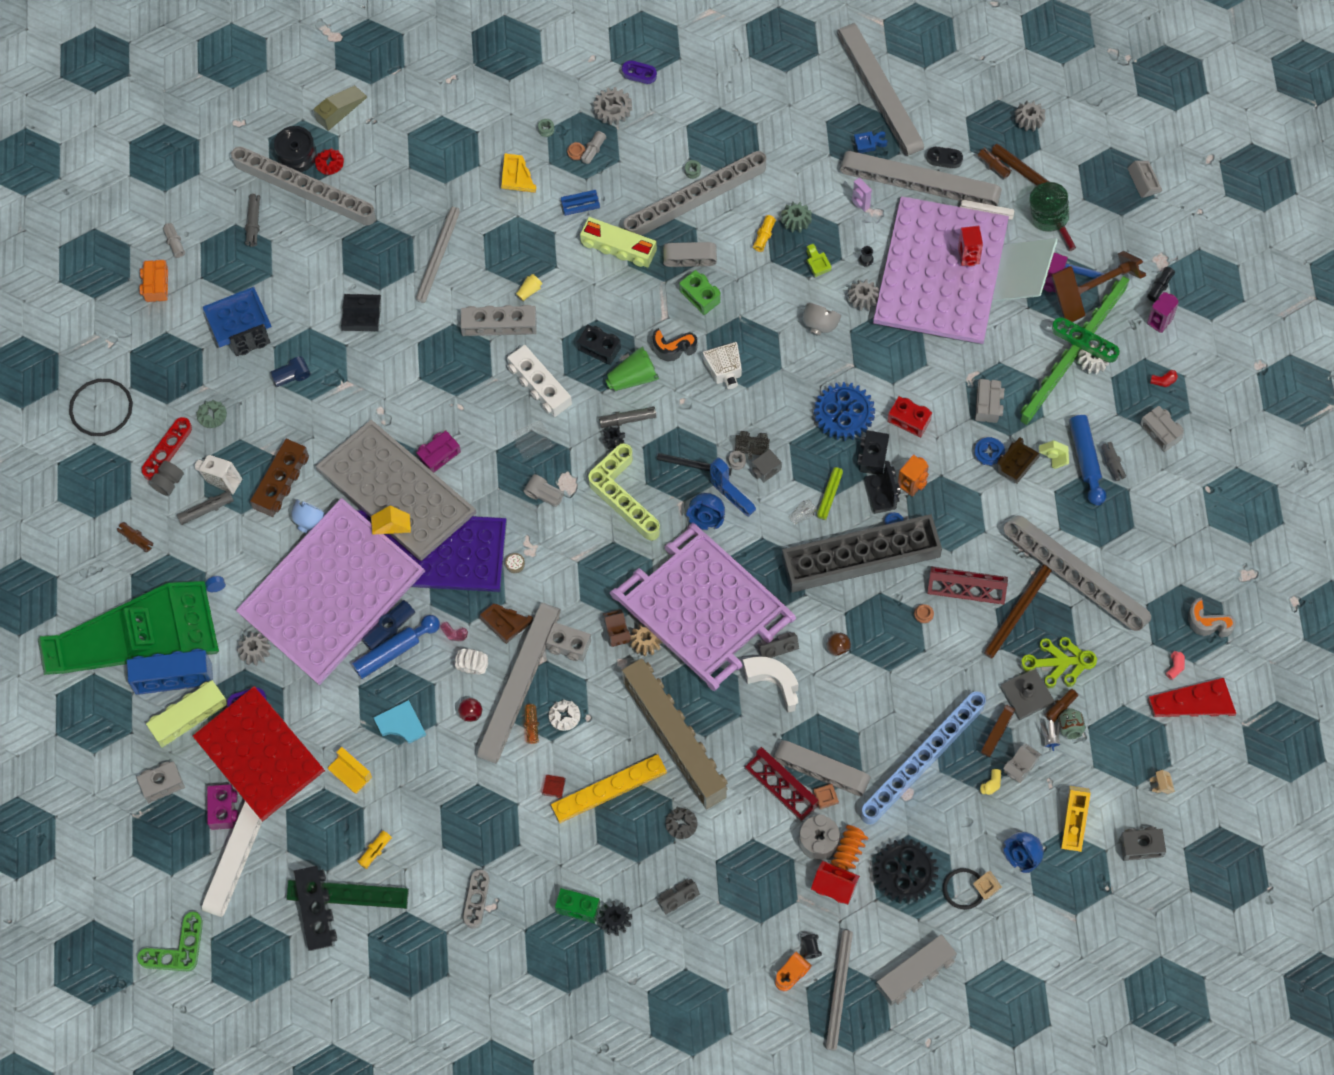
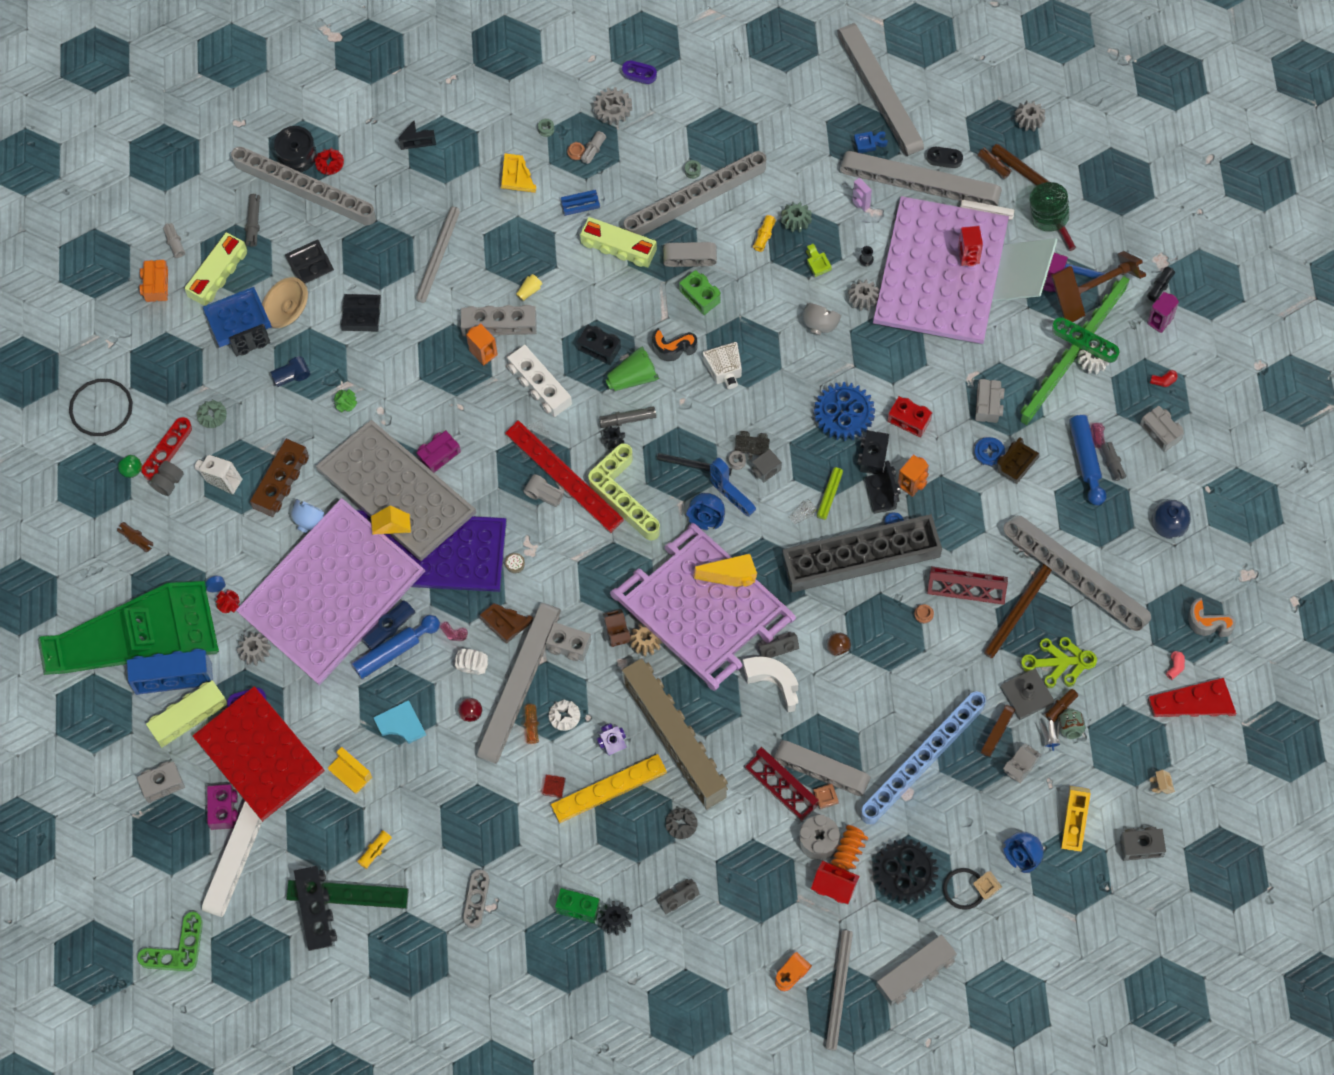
(130, 466): none -> green piece
(205, 507): dark grey pin -> none
(216, 269): none -> yellowish green brick
(227, 601): none -> red gear
(285, 302): none -> tan dish
(309, 262): none -> black slope
(338, 106): olive slope -> none
(345, 400): none -> bright green gear
(412, 139): none -> black slope
(481, 344): none -> orange brick
(564, 476): none -> red tile
(614, 745): none -> brick
(731, 571): none -> yellow slope
(811, 946): black bush -> none
(992, 785): light yellow arm -> none
(1056, 451): yellowish green bracket -> none
(1098, 434): none -> clear pink pin
(1144, 178): light grey slope -> none
(1171, 519): none -> dark blue cylinder

